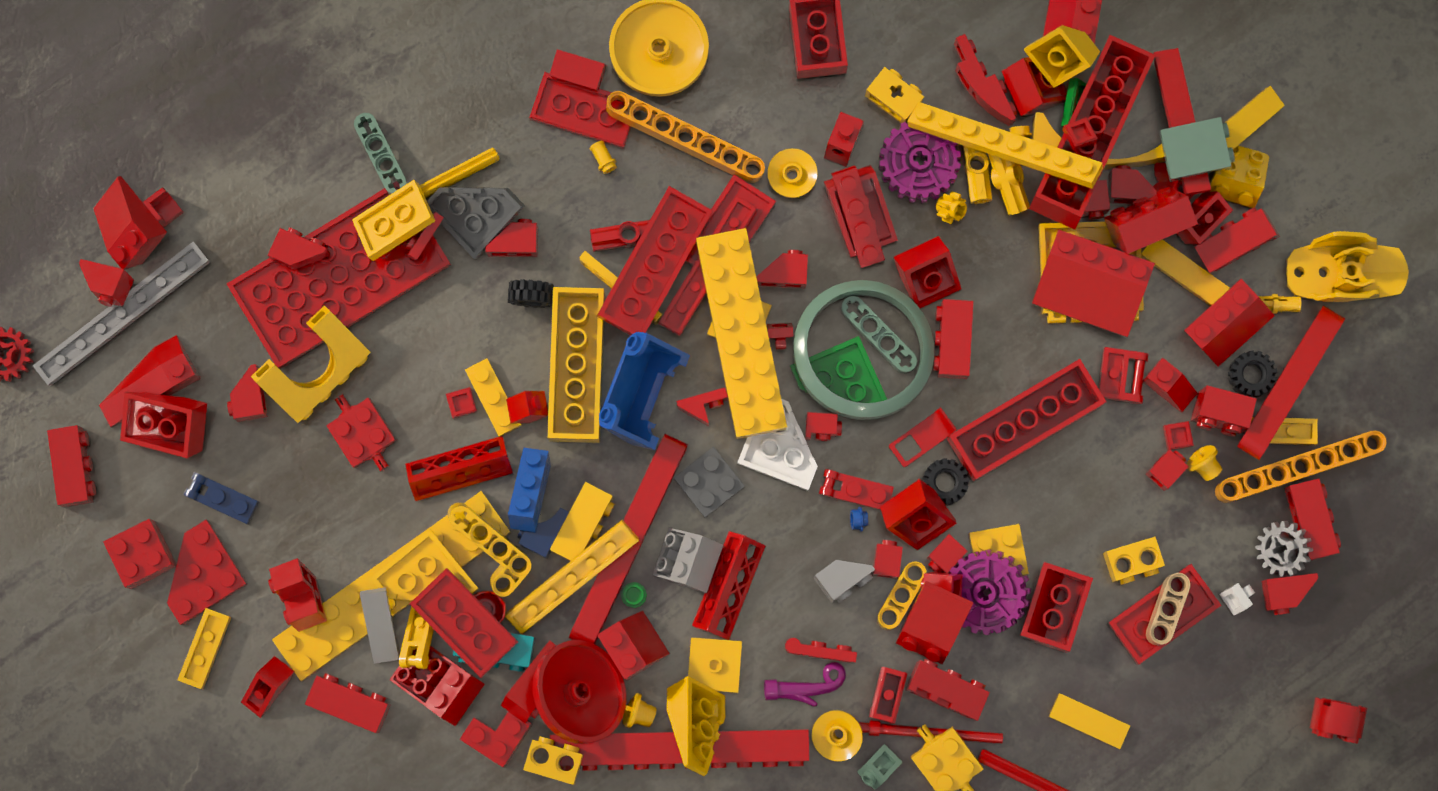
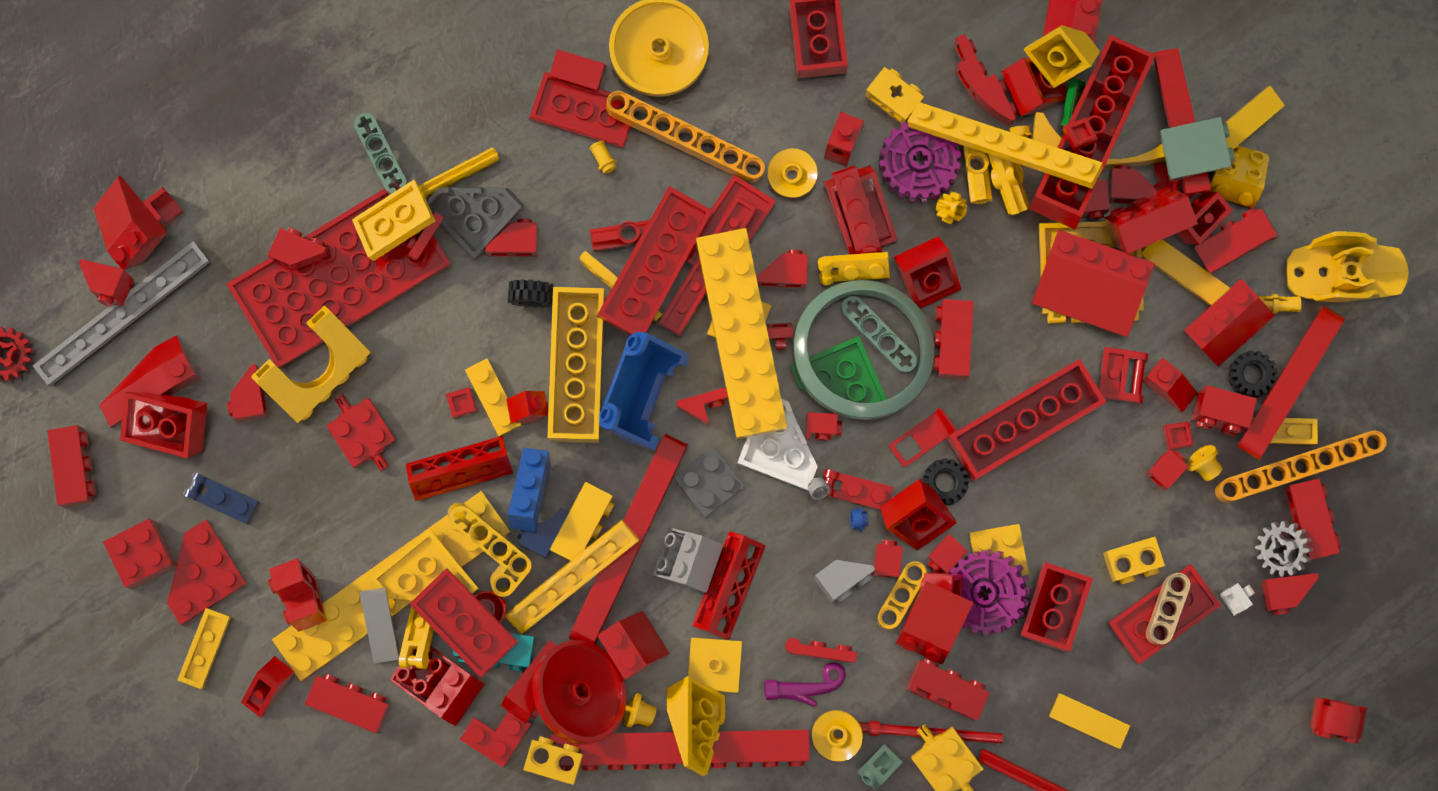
(633, 595): green plate -> none
(818, 488): none -> light grey hinge
(853, 267): none -> yellow plate
(888, 695): red brick -> none

